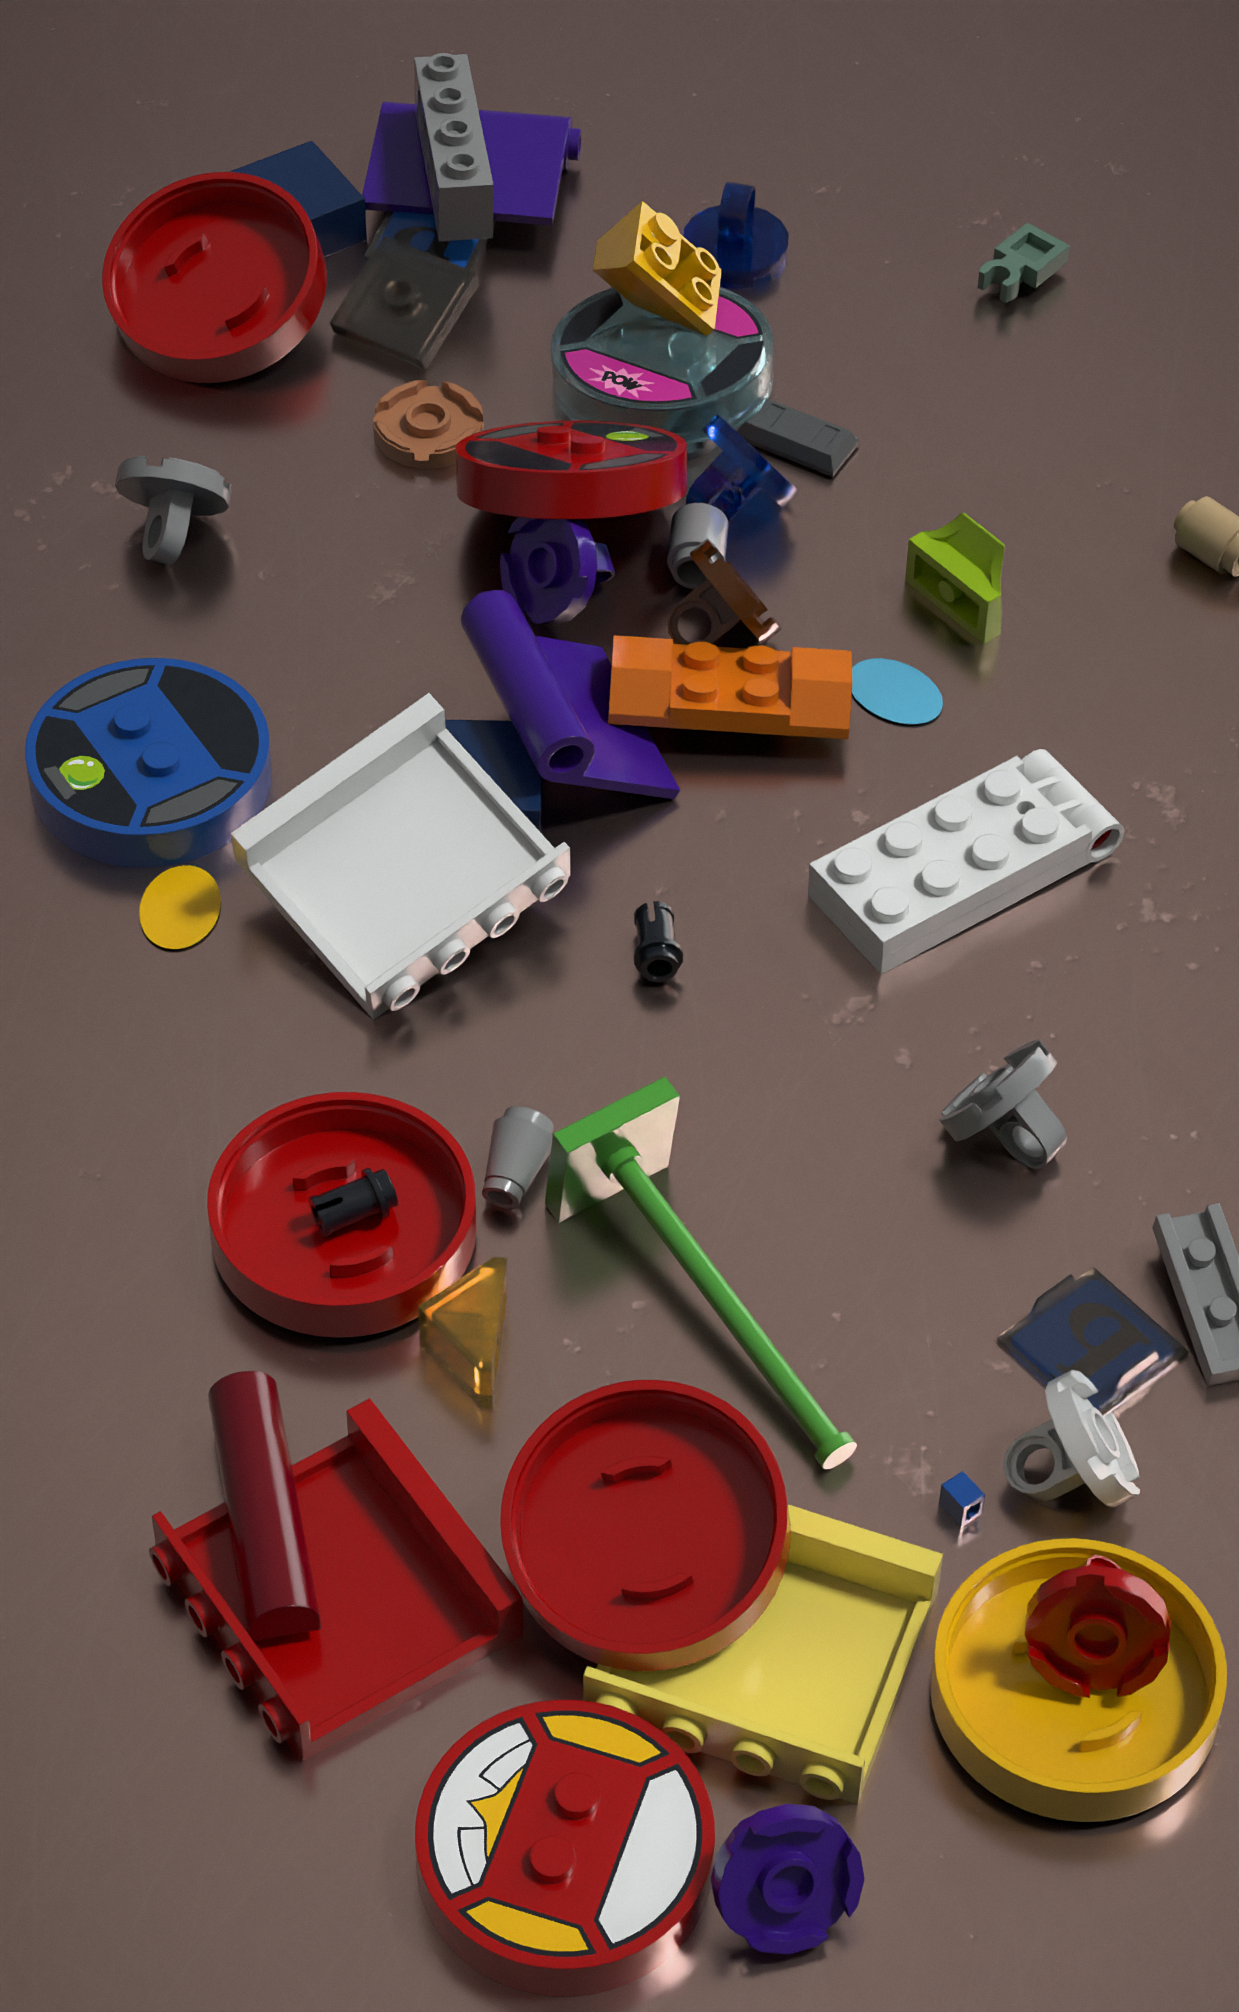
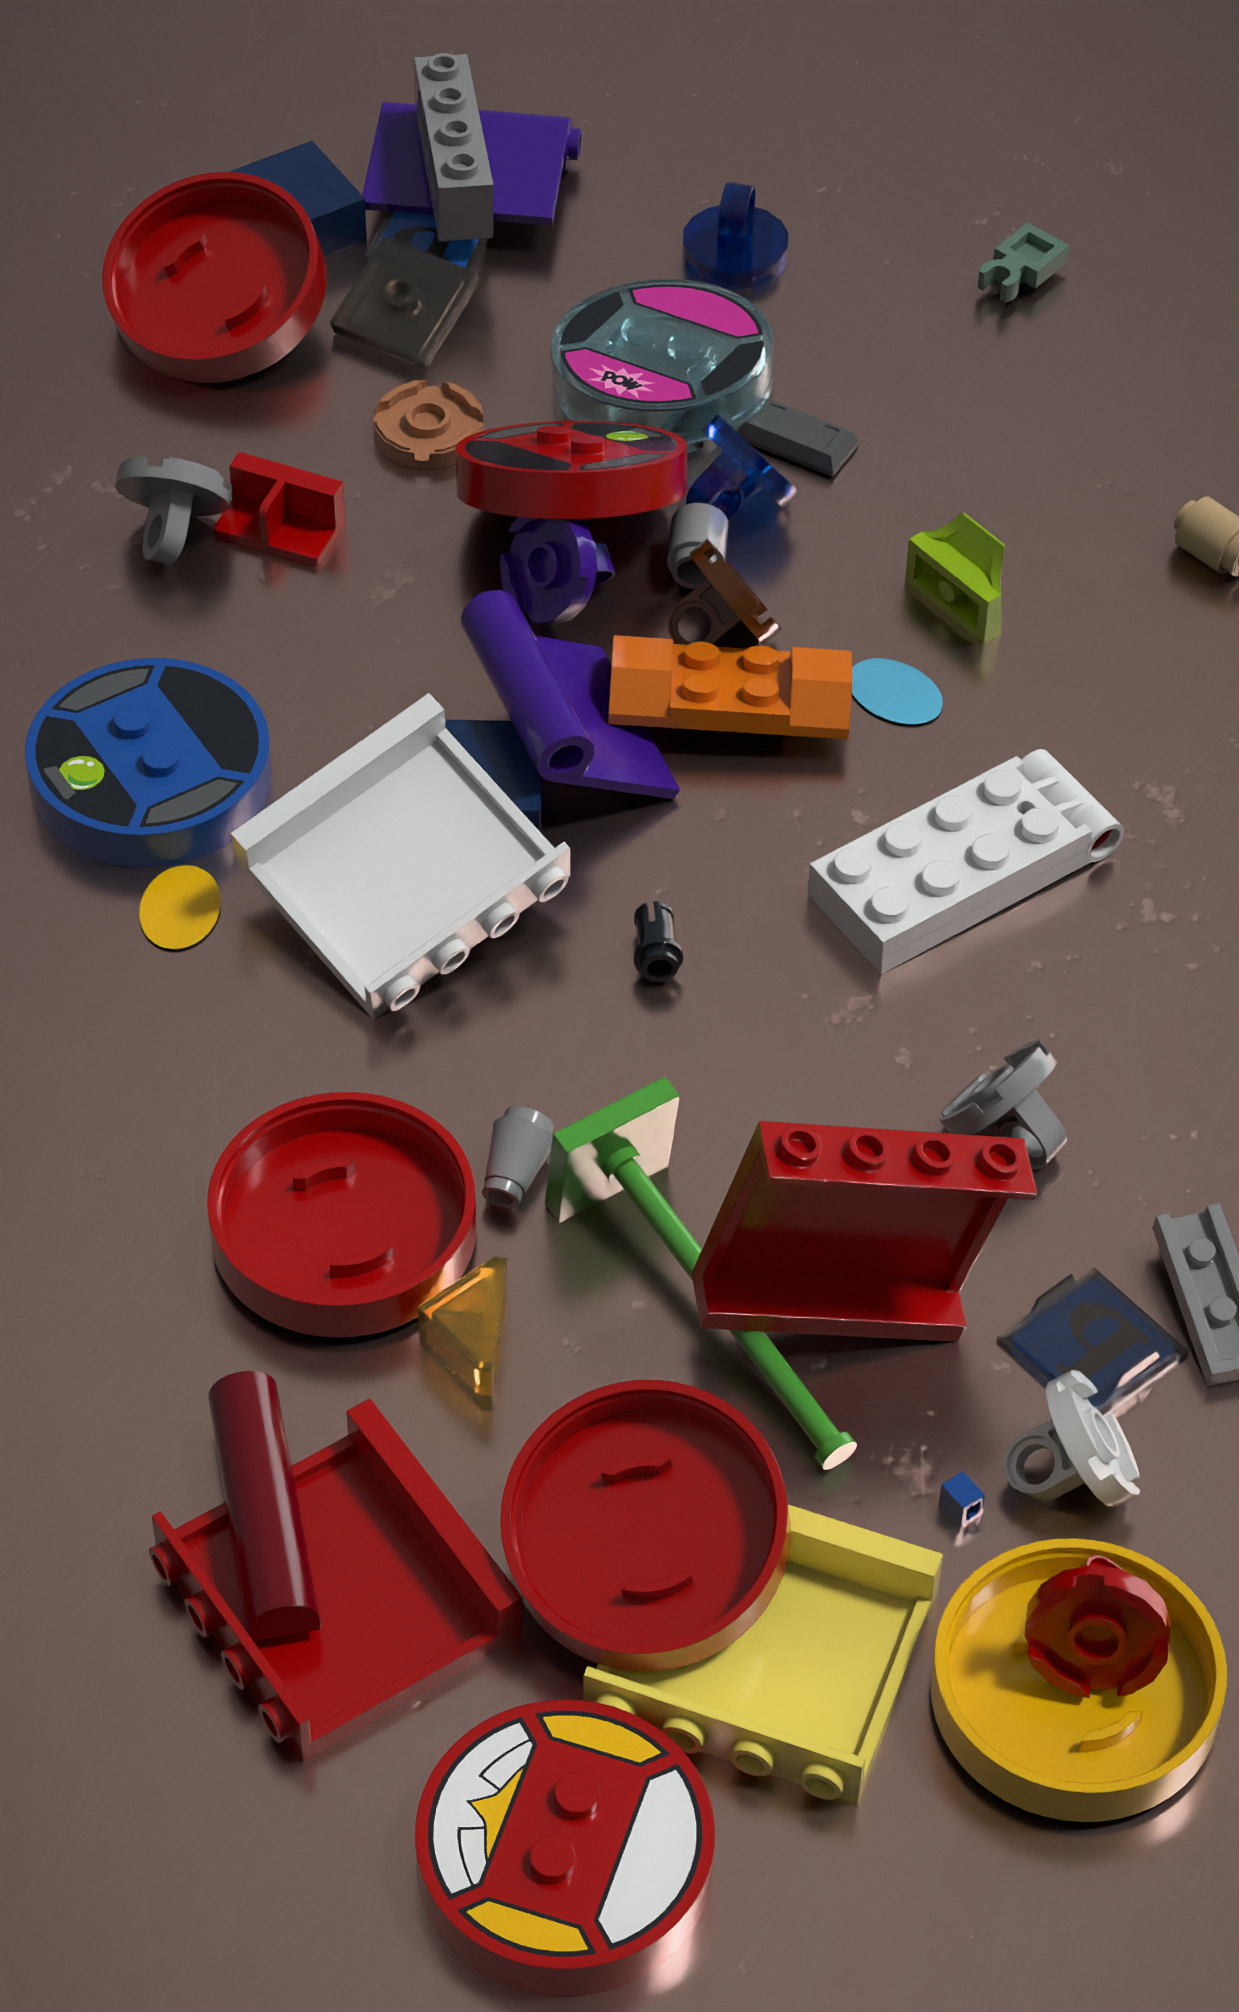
(282, 510): none -> red panel
(354, 1201): black pin -> none
(660, 269): yellow slope -> none
(786, 1878): dark purple tile -> none
(855, 1230): none -> red panel

